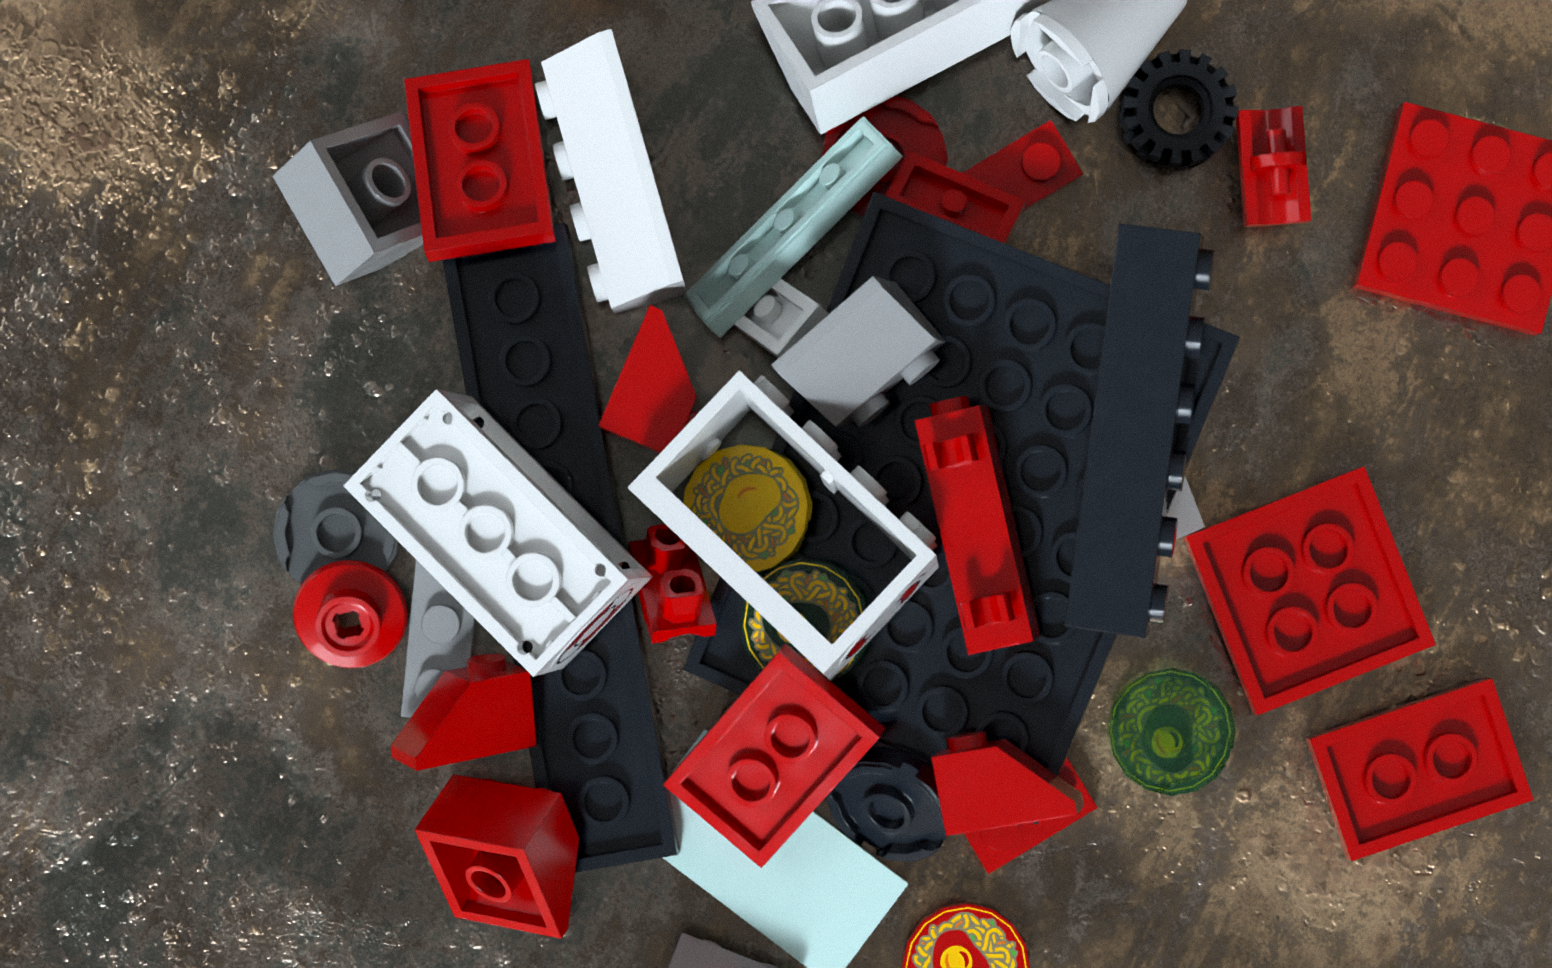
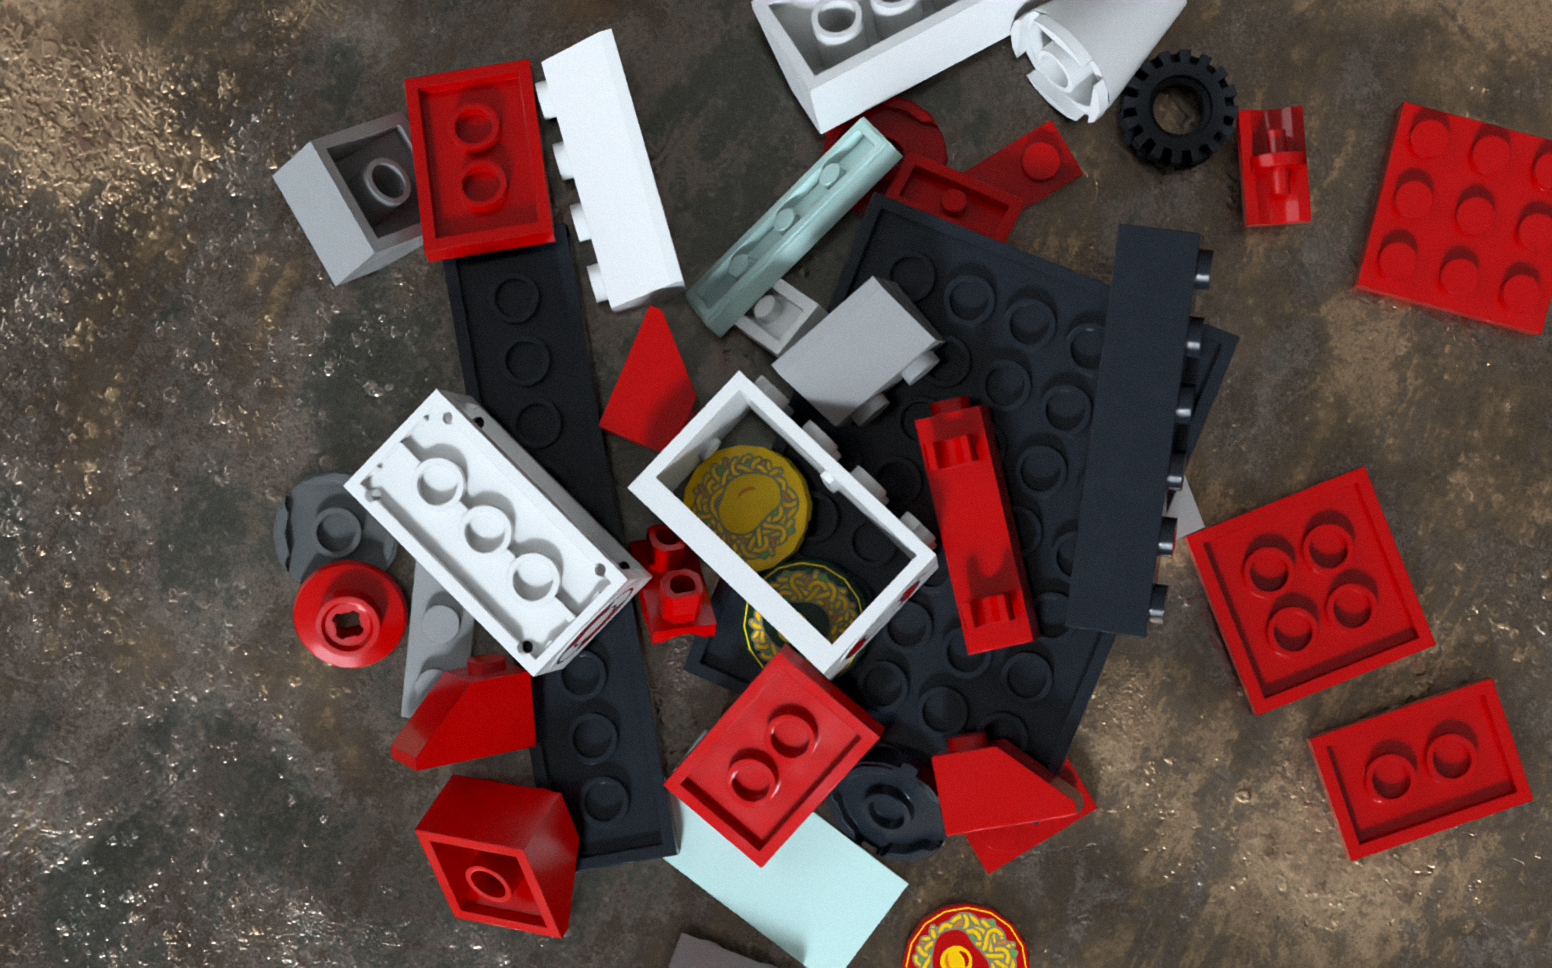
(1171, 731): clear green tile -> none

